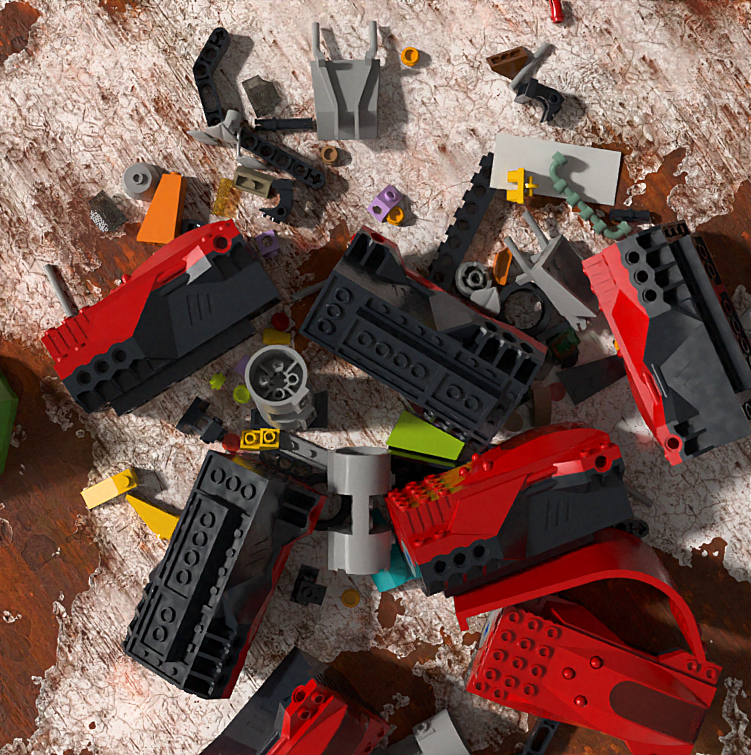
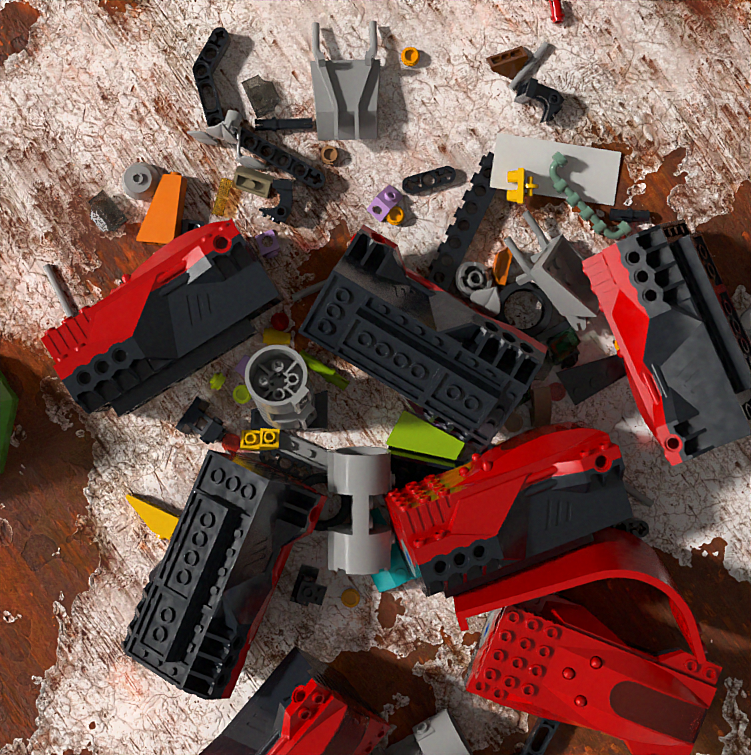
(111, 487): yellow slope -> none
(325, 371): none -> lime pin
(444, 181): none -> black beam

